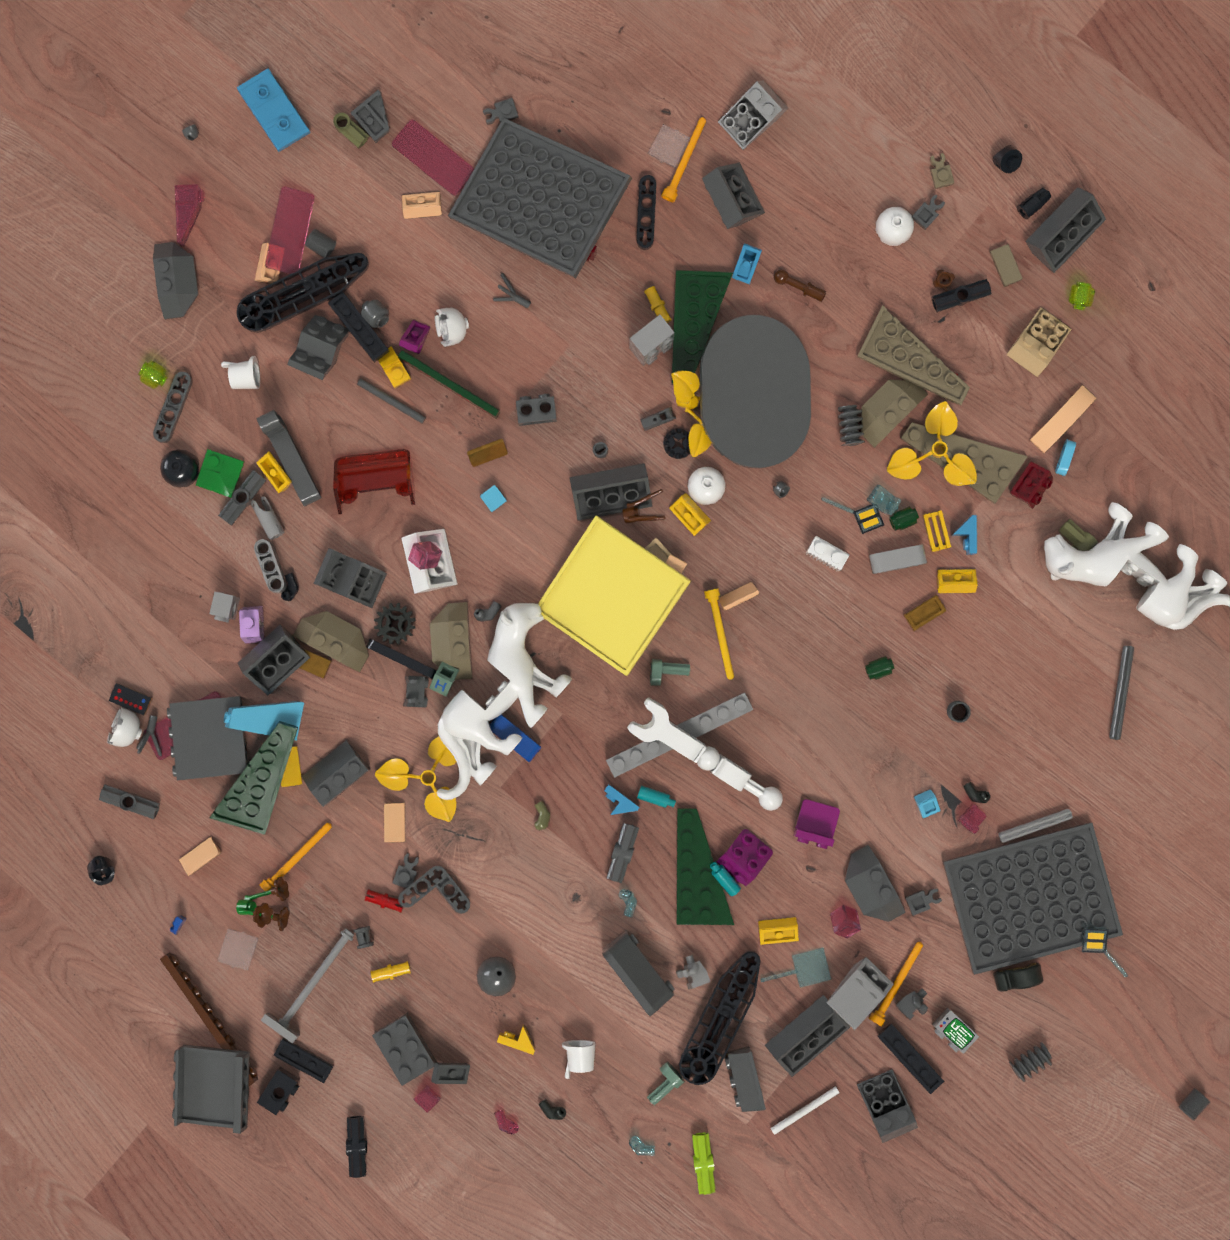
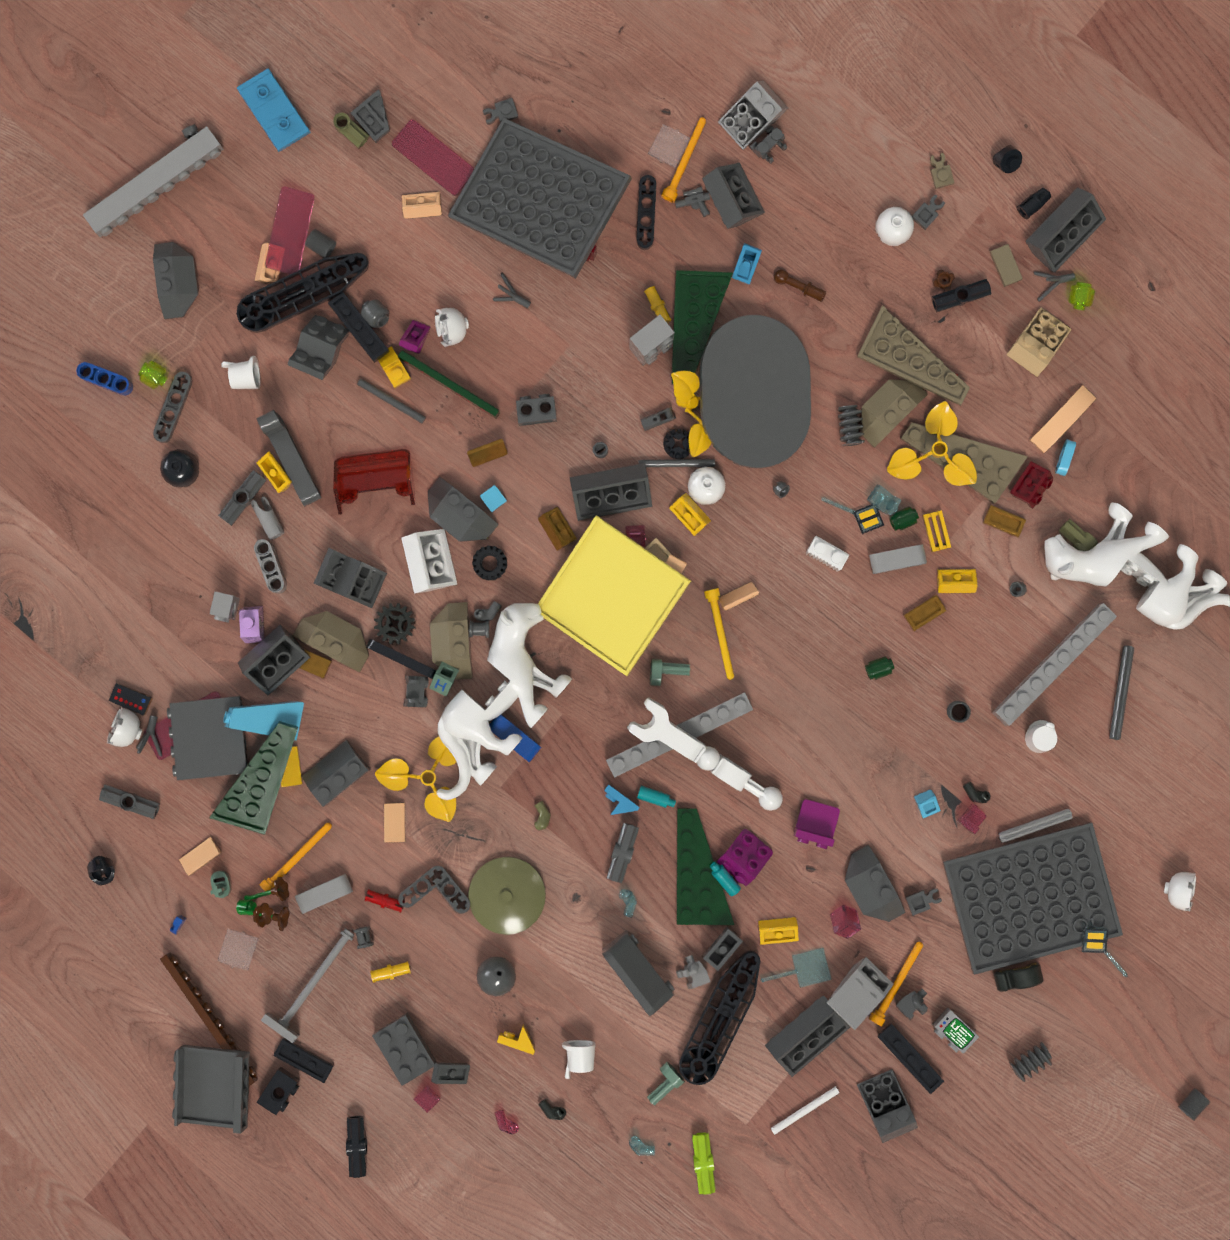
(96, 375): none -> blue beam
(153, 182): none -> light grey brick
(188, 206): clear pink slope -> none
(220, 473): green plate -> none
(222, 888): none -> sand green piece
(292, 588): black arm -> none
(323, 893): none -> light grey beam
(405, 874): dark grey plate -> none
(425, 555): clear pink panel -> none
(458, 514): none -> dark grey wedge
(479, 629): none -> dark grey bush
(489, 551): none -> black tyre
(507, 895): none -> olive dish
(557, 528): none -> pearl gold slope
(632, 514): reddish brown plant -> none
(636, 533): none -> clear pink slope
(679, 463): none -> dark grey bar
(696, 200): none -> dark grey piece
(722, 948): none -> dark grey brick
(745, 1080): dark grey slope -> none
(763, 148): none -> dark grey piece
(968, 529): dark azure slope -> none
(1004, 521): none -> pearl gold tile
(1013, 589): none -> dark grey hinge
(1041, 736): none -> white hat
(1054, 664): none -> light grey brick
(1058, 279): none -> dark grey plant
(1181, 890): none -> white cylinder

